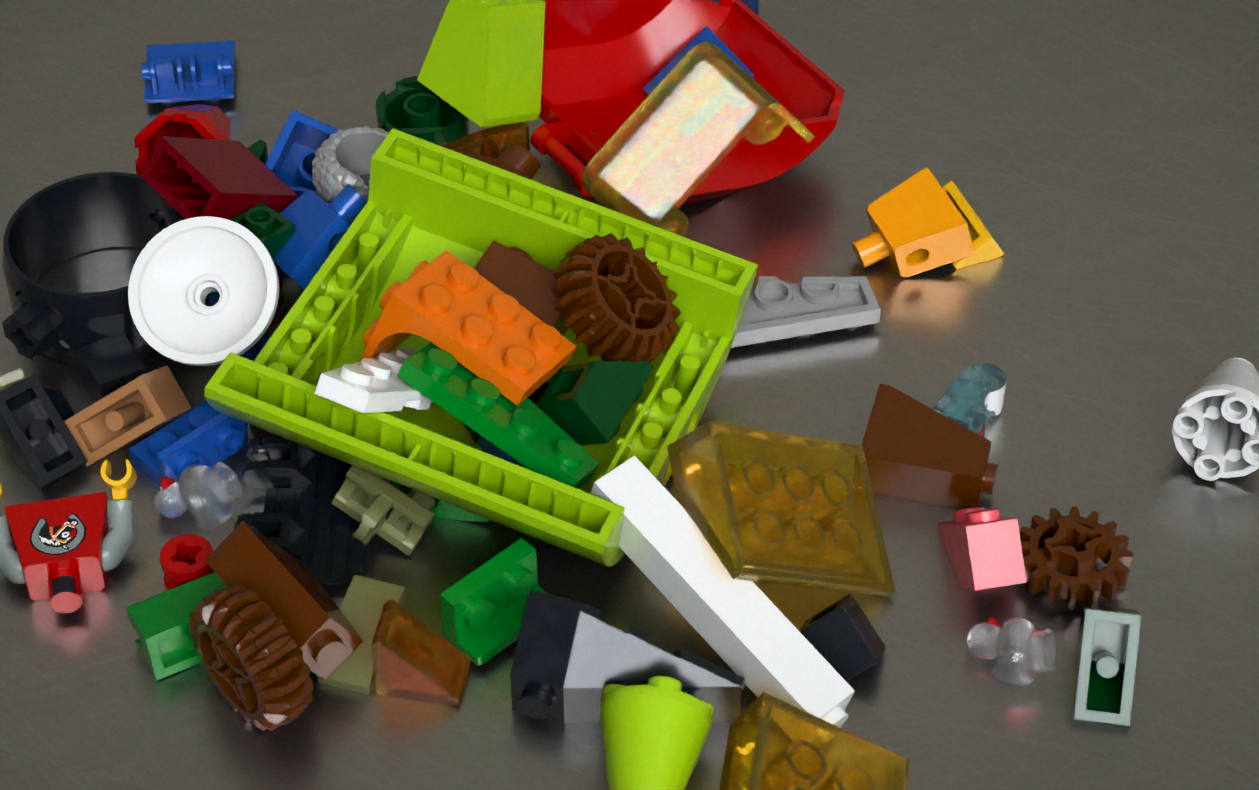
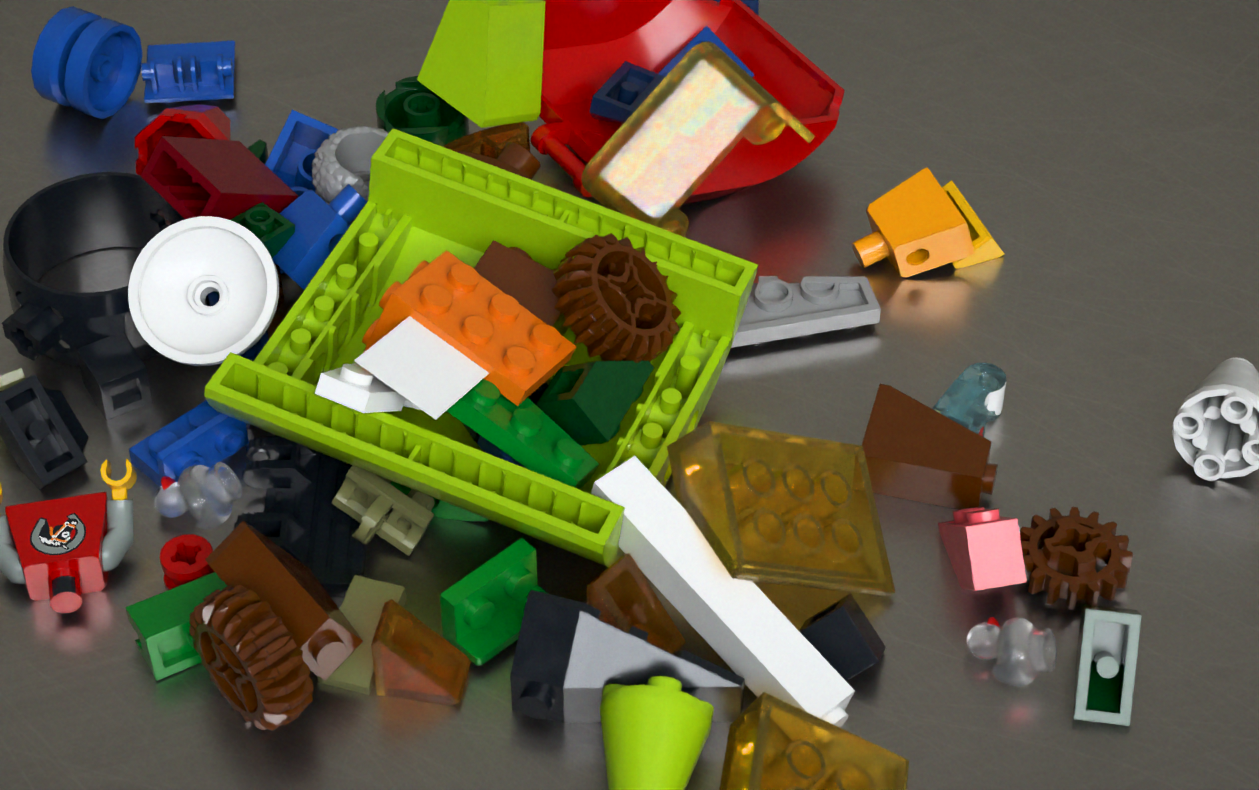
(86, 62): none -> blue wheel
(128, 414): medium nougat slope -> none
(422, 367): none -> white sticker
(623, 93): none -> dark blue slope
(629, 600): none -> clear orange slope

